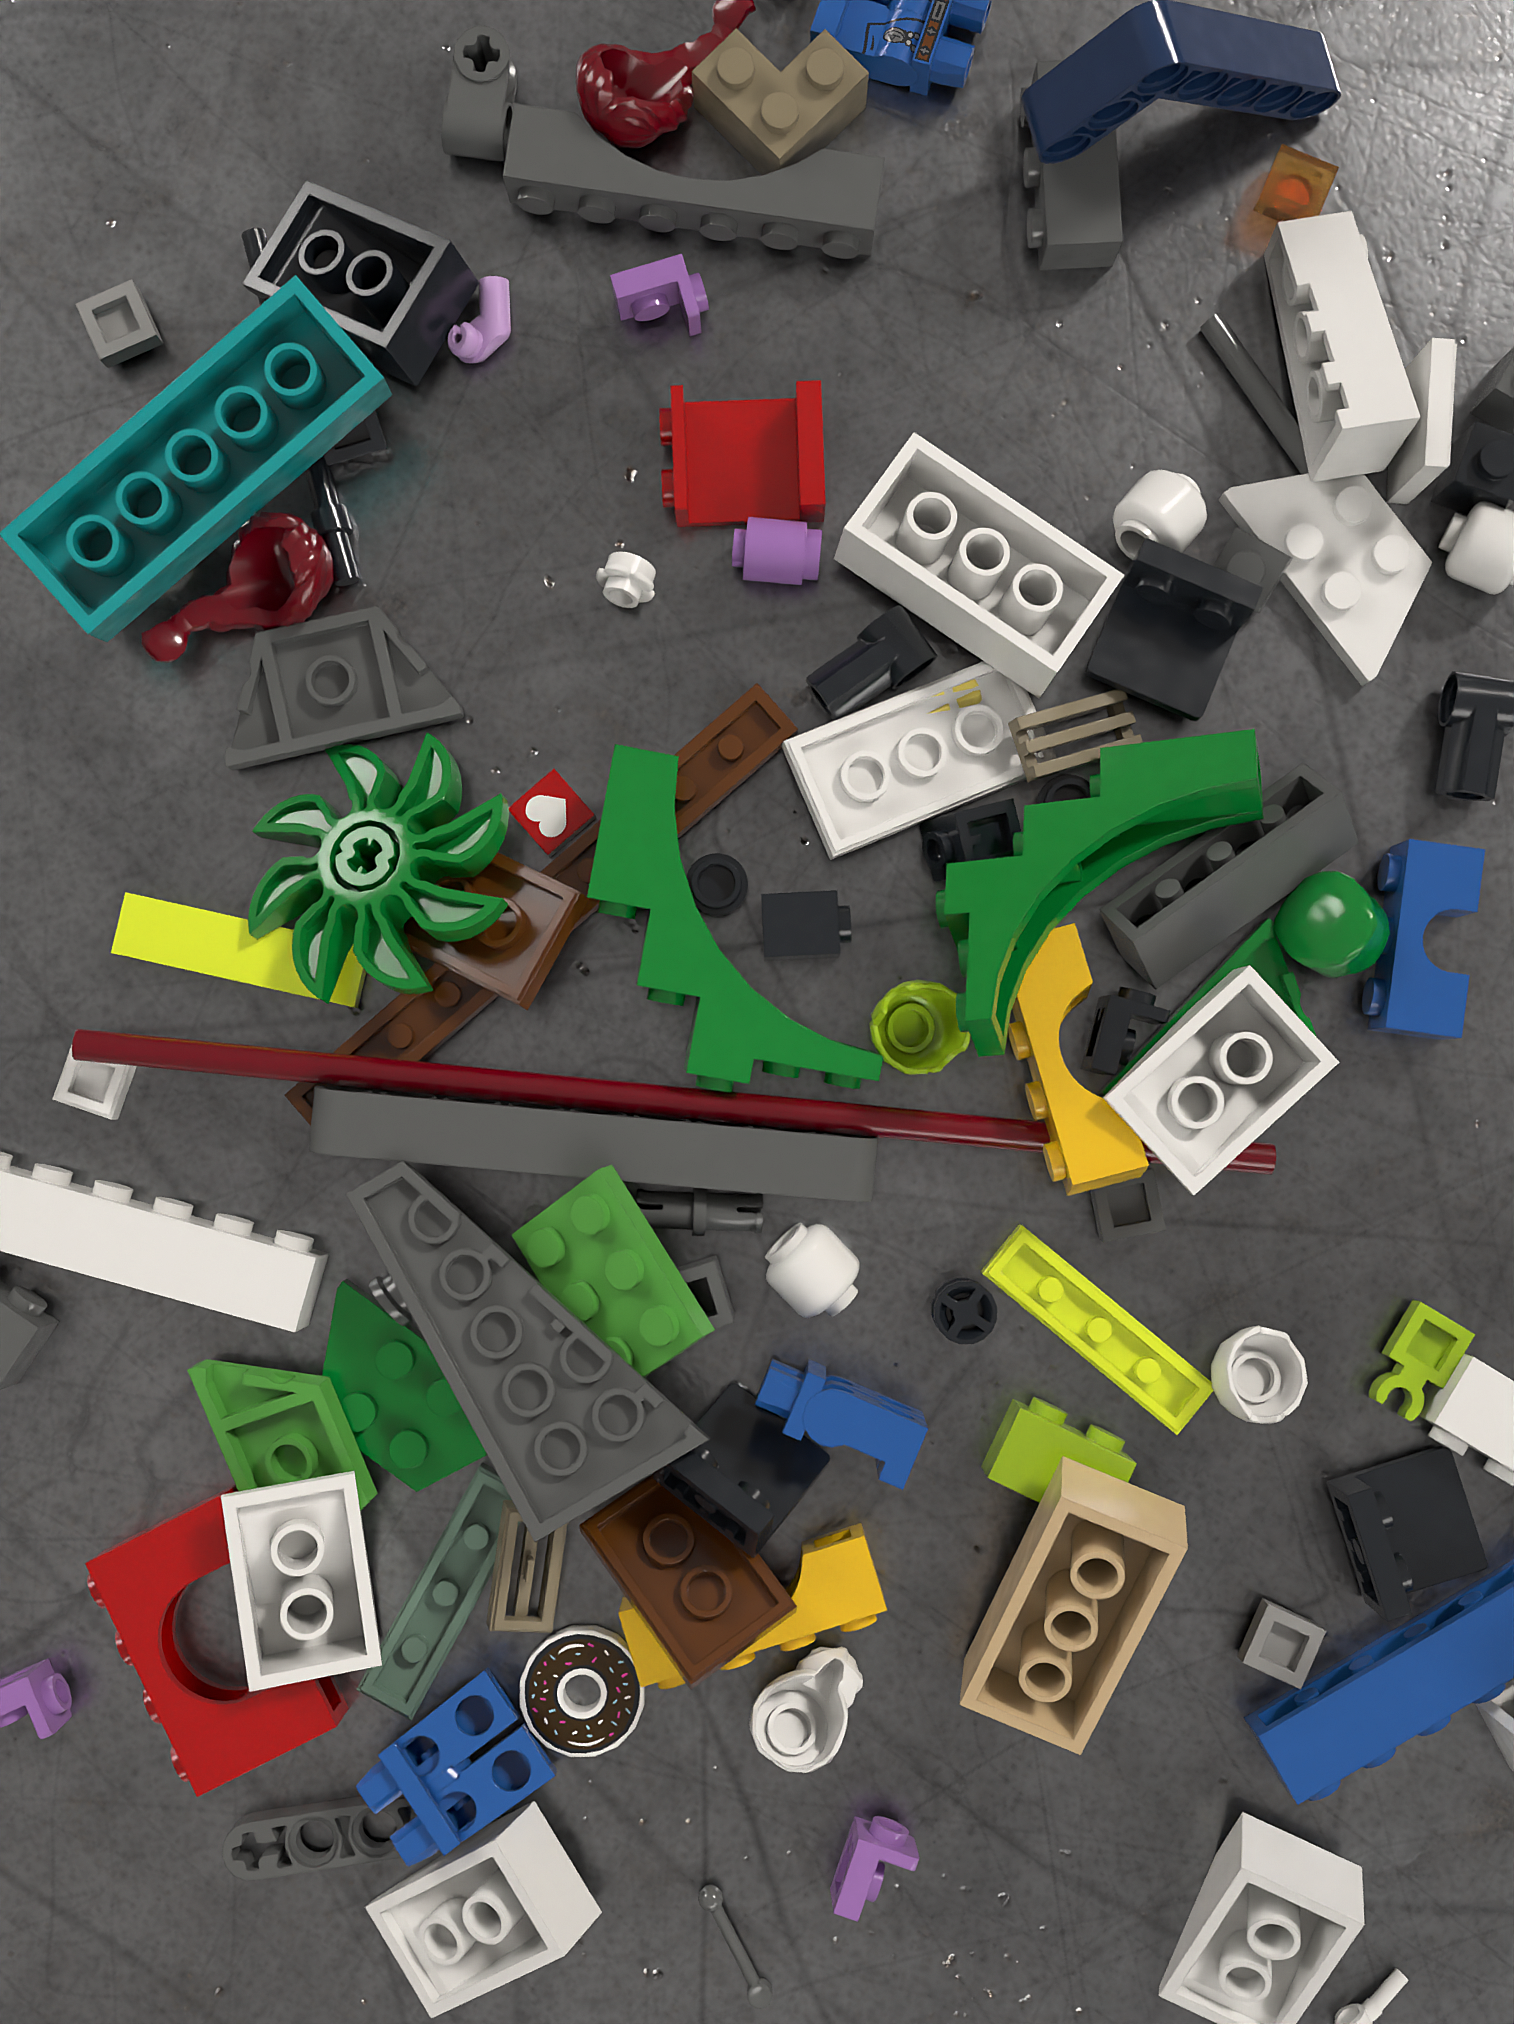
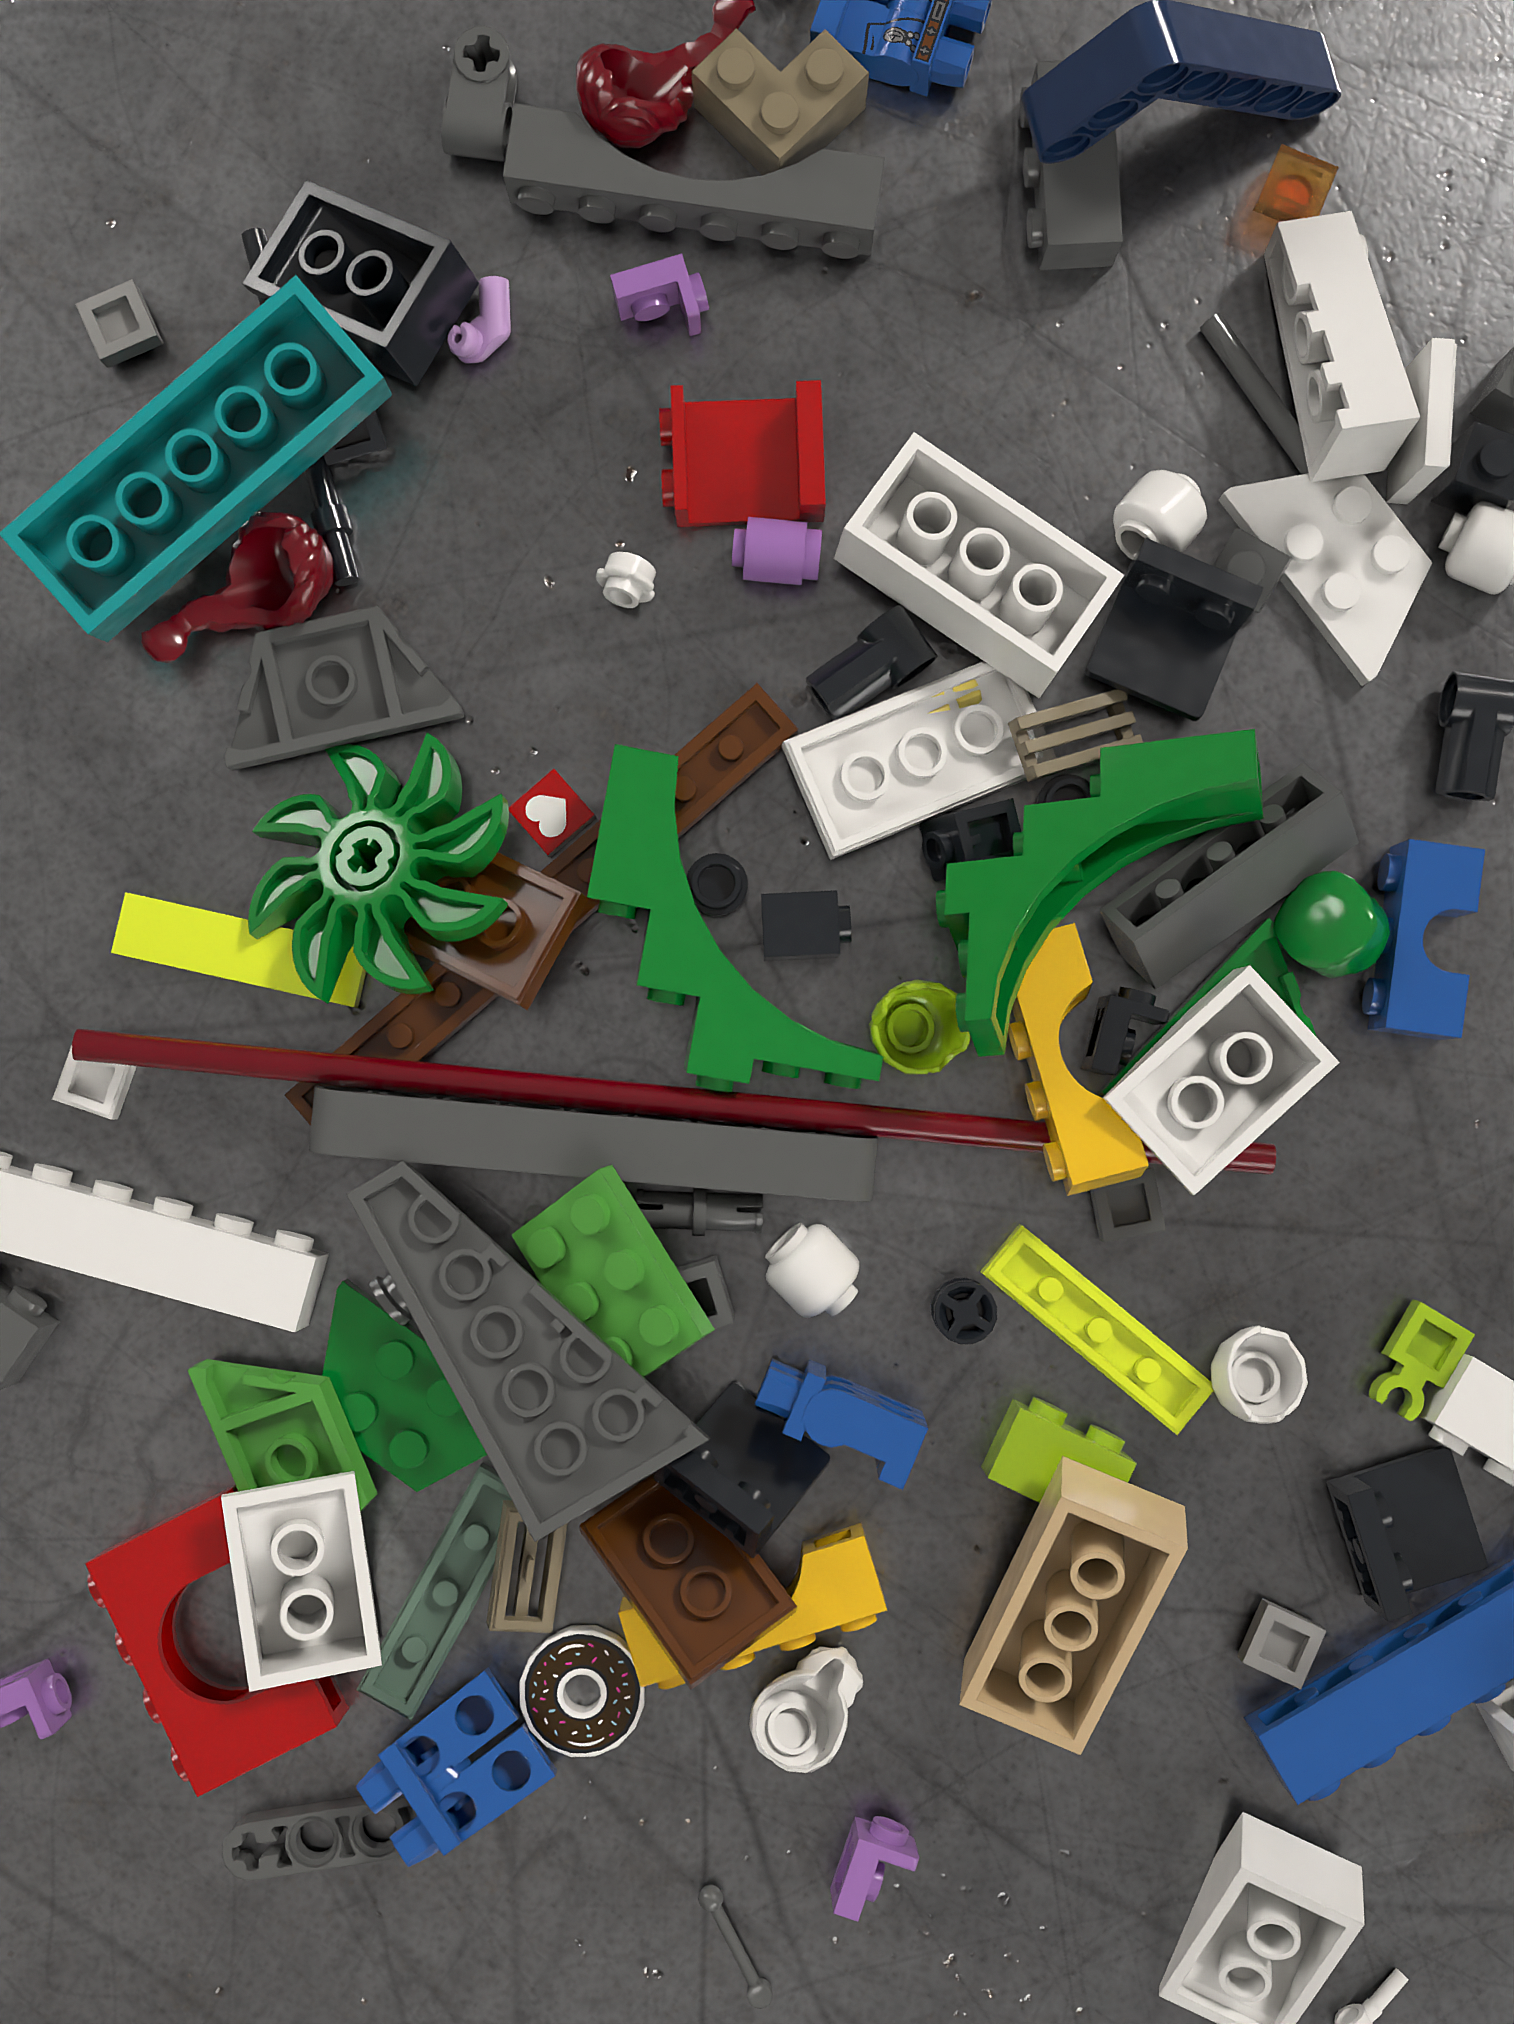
(485, 1911): white slope -> none

